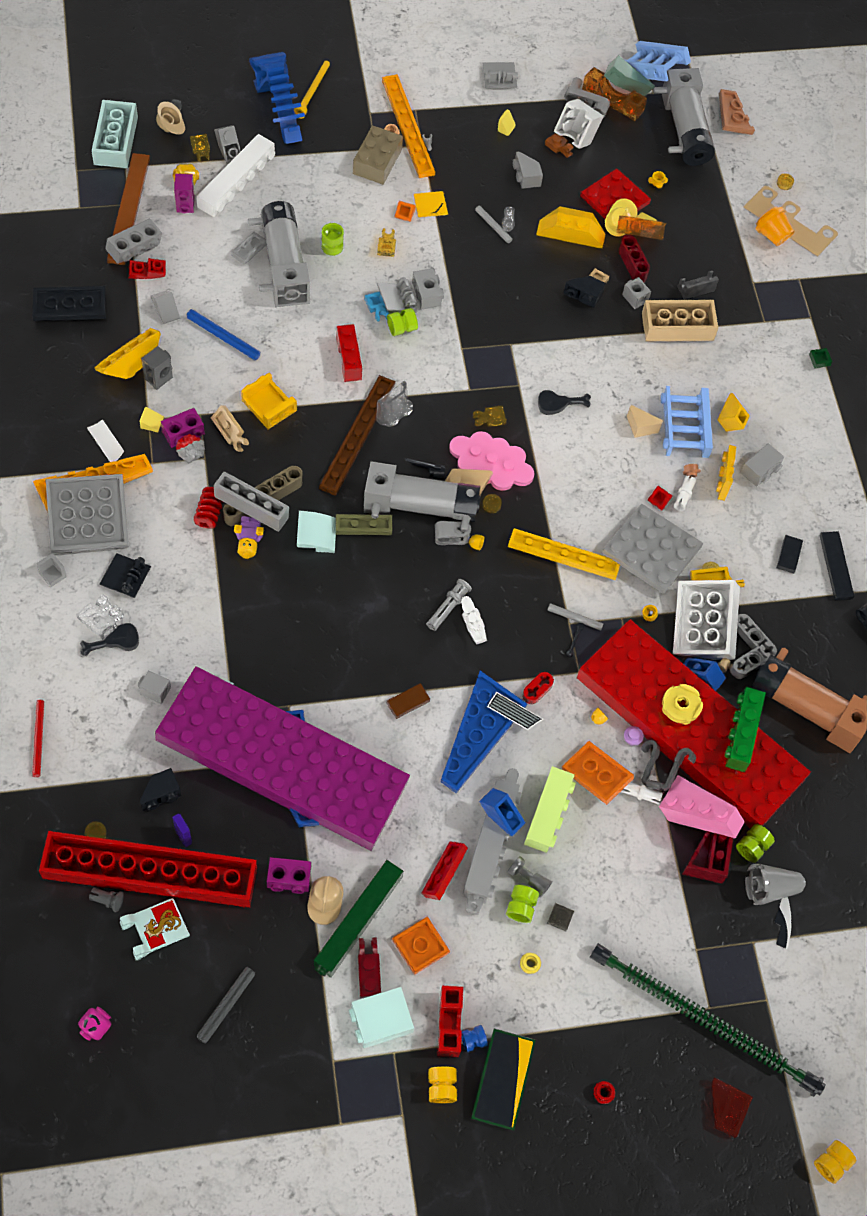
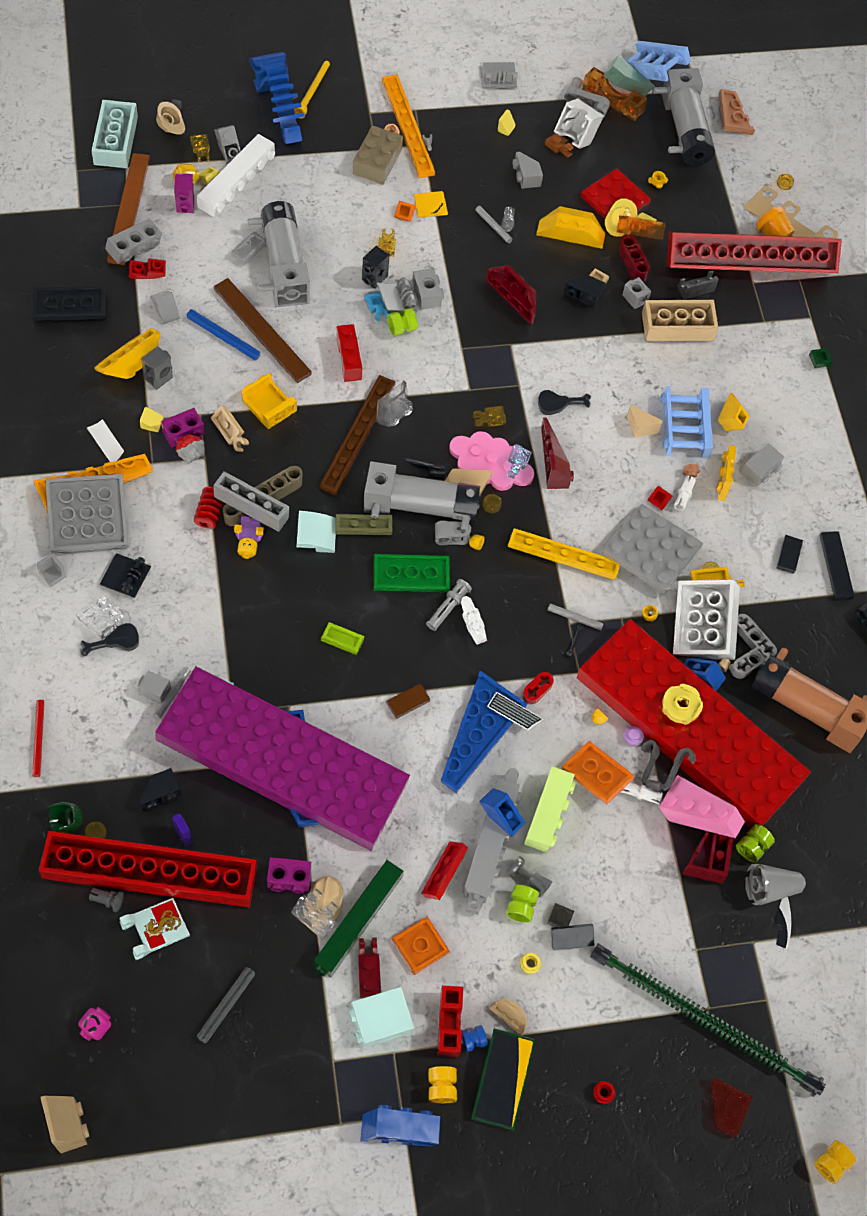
(64, 1122): none -> tan slope
(65, 817): none -> dark green hair
(172, 693): none -> light grey bar
(208, 175): none -> light yellow slope
(262, 330): none -> reddish brown tile
(314, 917): none -> clear plate
(332, 239): lime wheel -> none
(342, 638): none -> lime tile
(375, 267): none -> black brick
(401, 1126): none -> wedge
(411, 573): none -> green tile
(511, 1014): none -> tan plate
(514, 290): none -> dark red wedge
(519, 458): none -> clear light blue plate
(556, 463): none -> dark red wedge
(572, 936): none -> tile
(745, 729): green brick -> none
(753, 252): none -> brick

